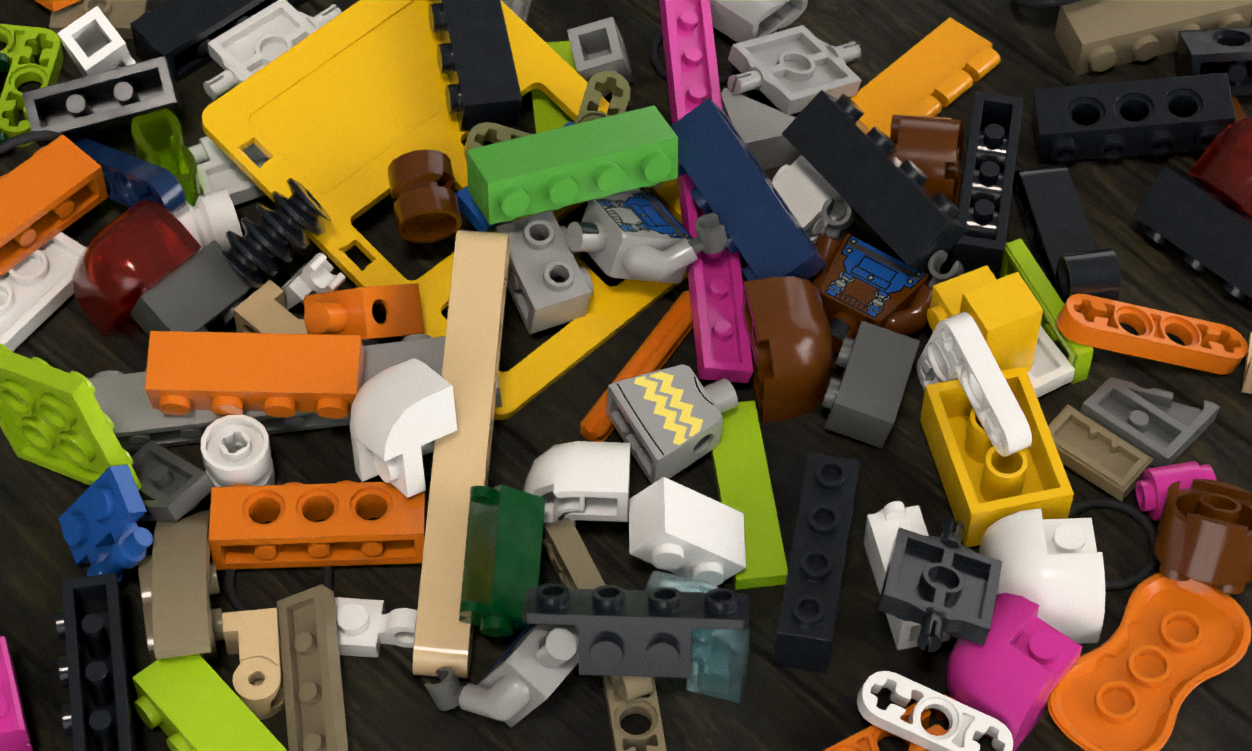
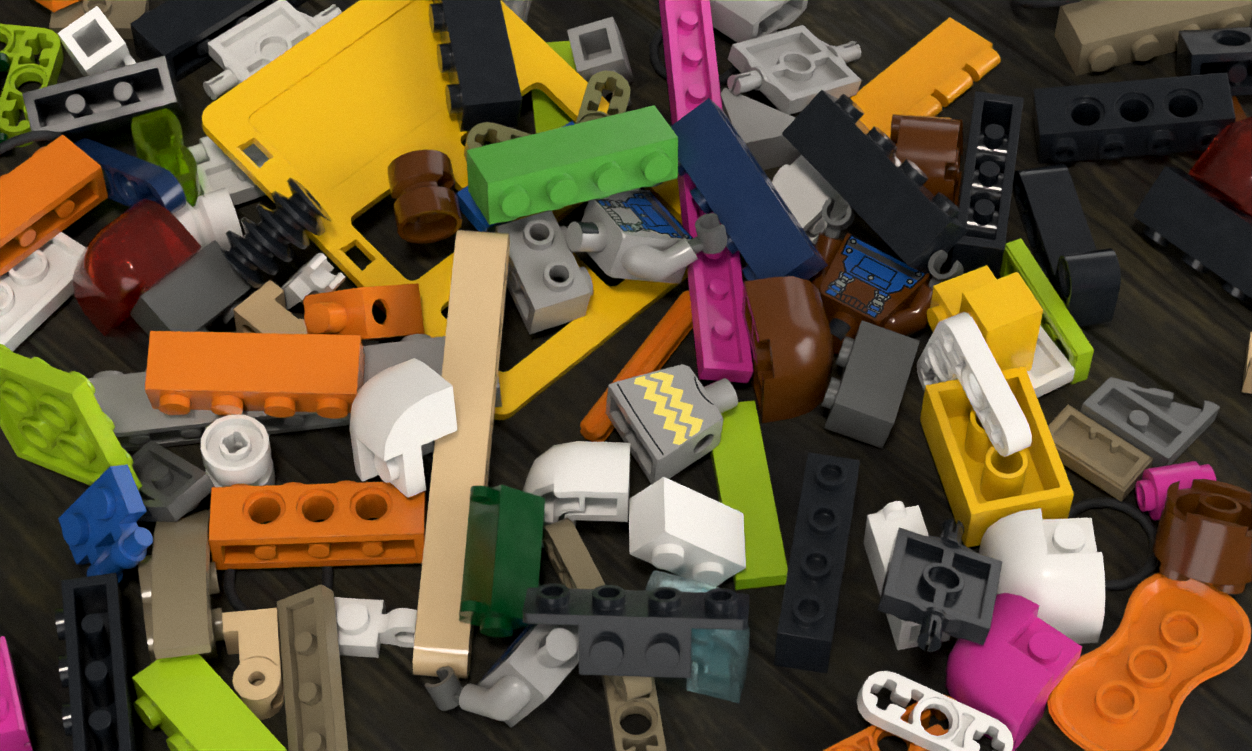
(1096, 324): orange beam -> none

